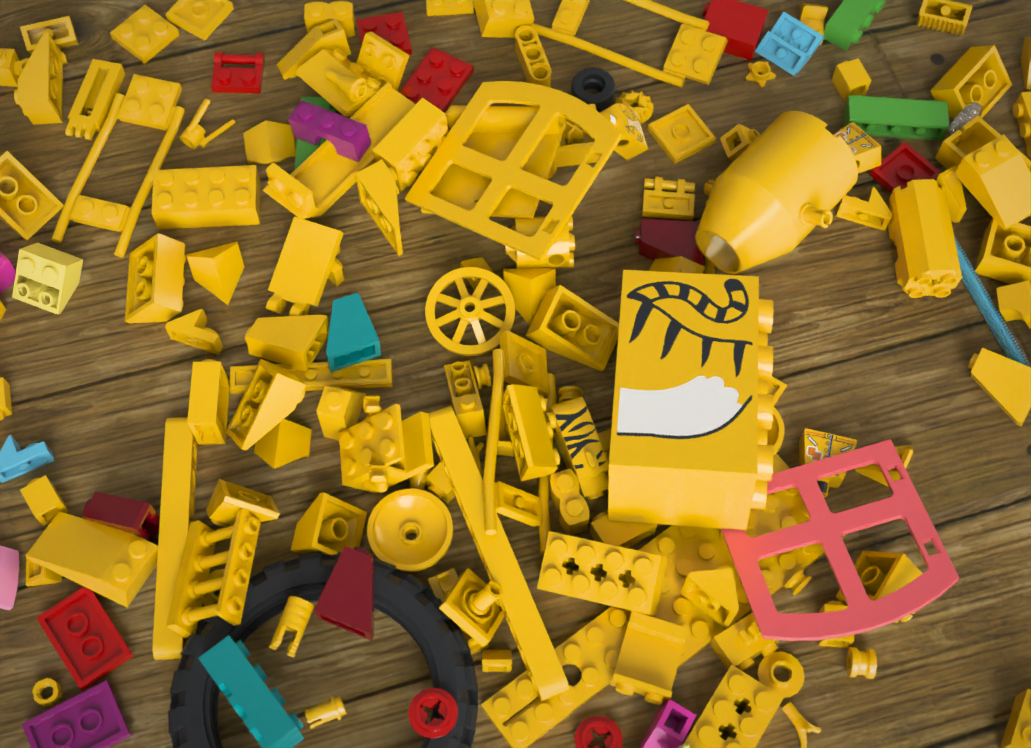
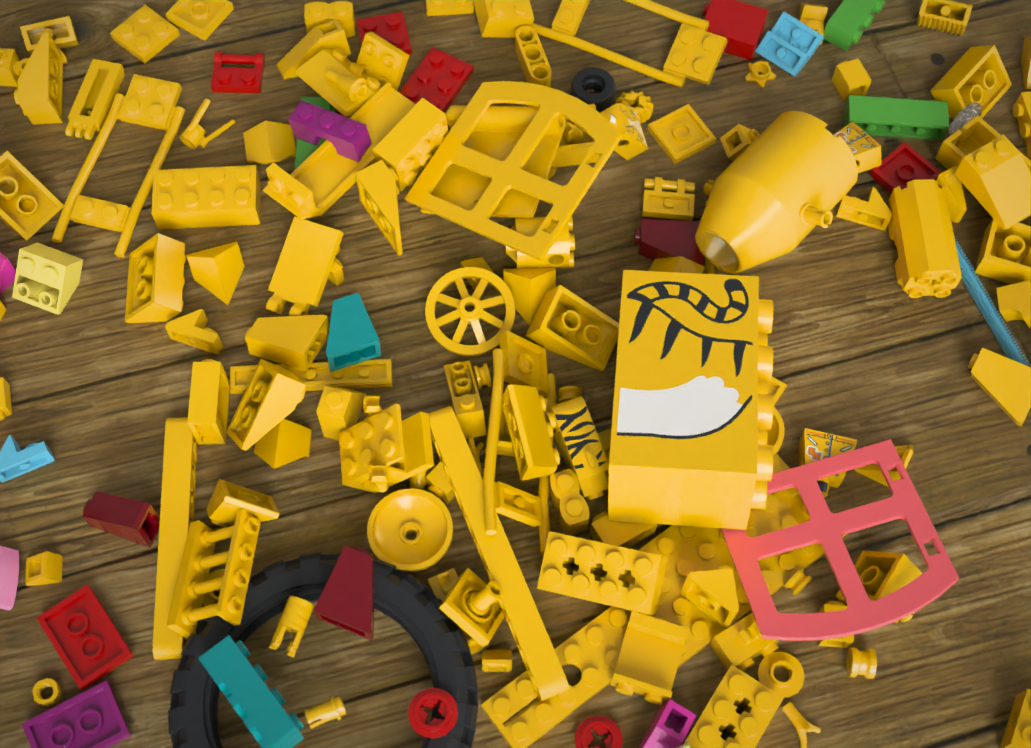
(43, 499): yellow brick -> none
(96, 556): yellow slope -> none
(328, 527): yellow slope -> none

